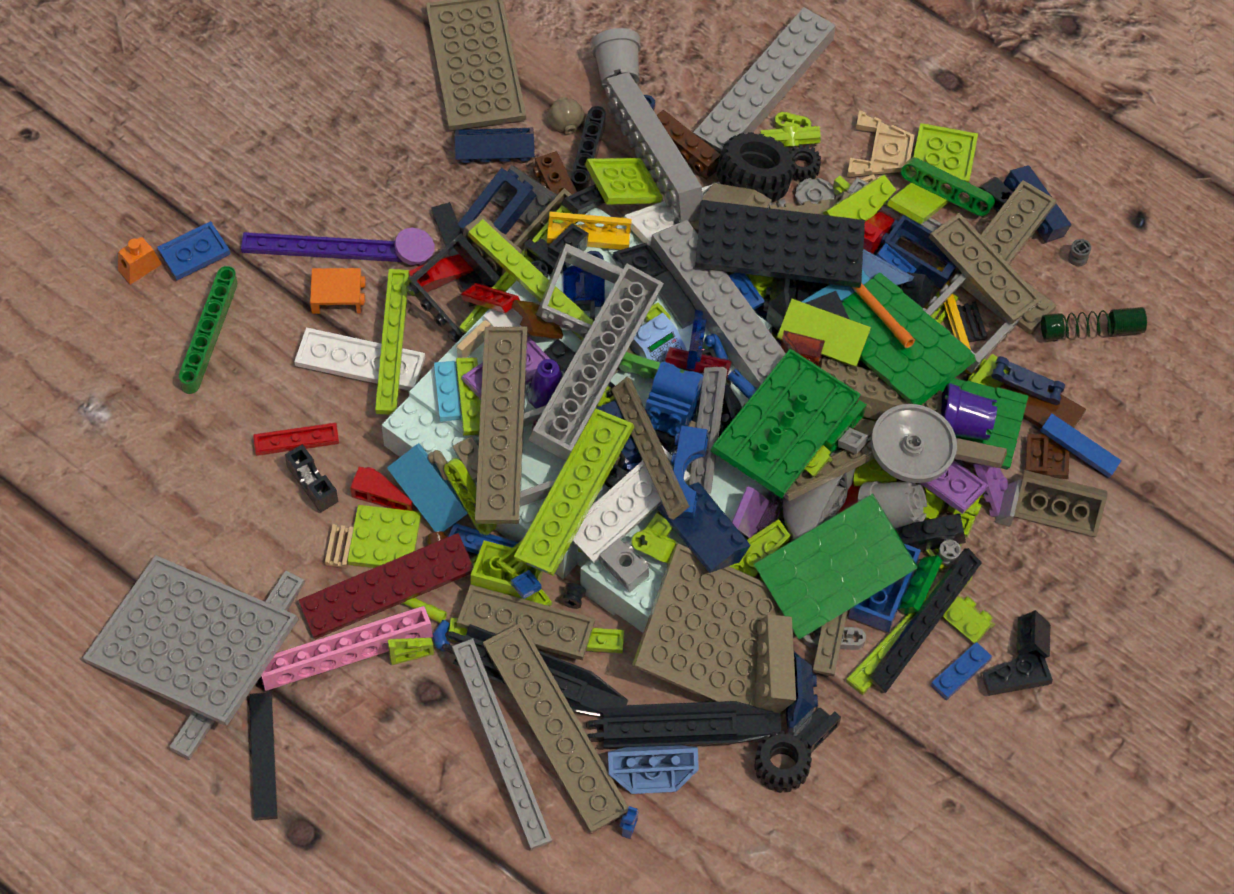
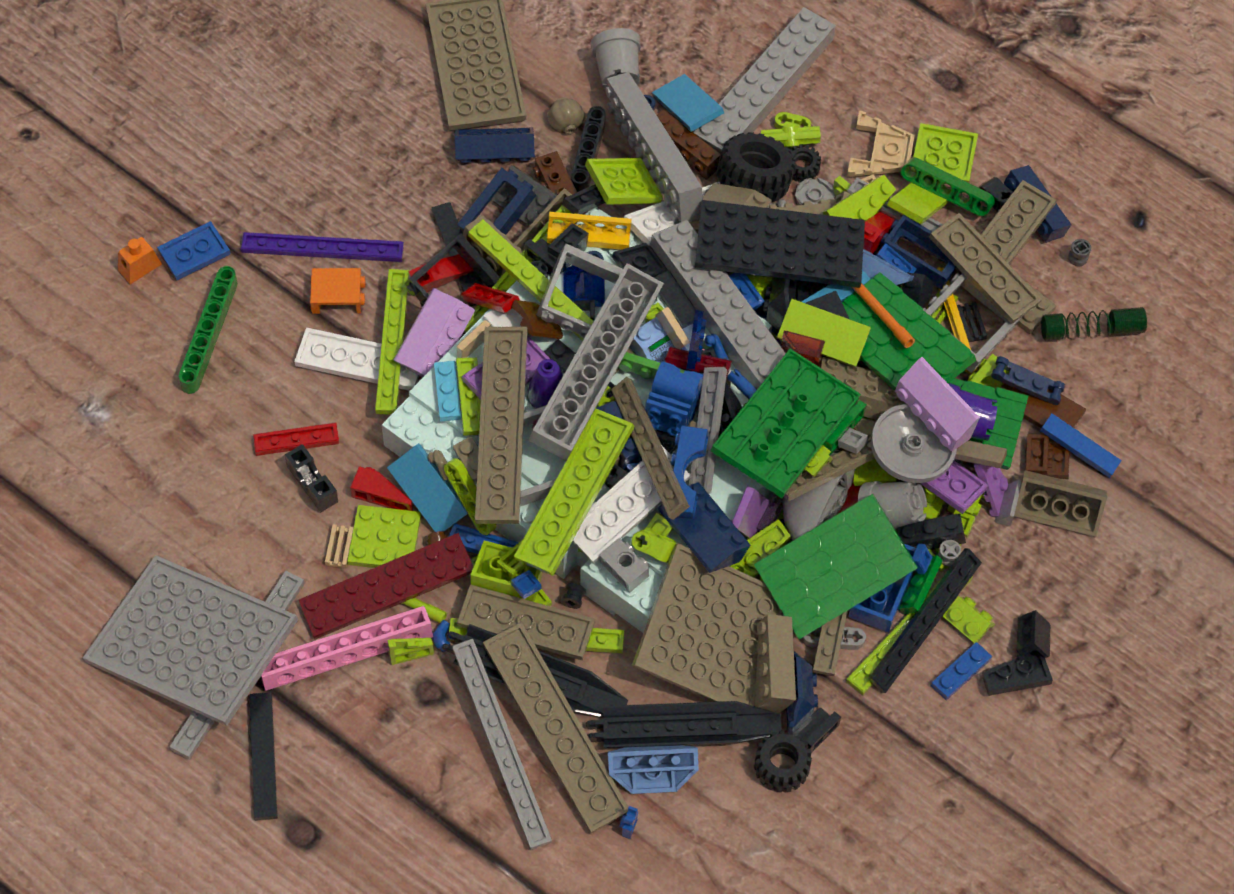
(414, 246): medium lavender tile -> none
(433, 332): none -> lavender slope
(672, 328): none -> tan tile
(688, 102): none -> dark azure tile
(922, 558): none -> blue tile
(937, 405): none -> lavender slope

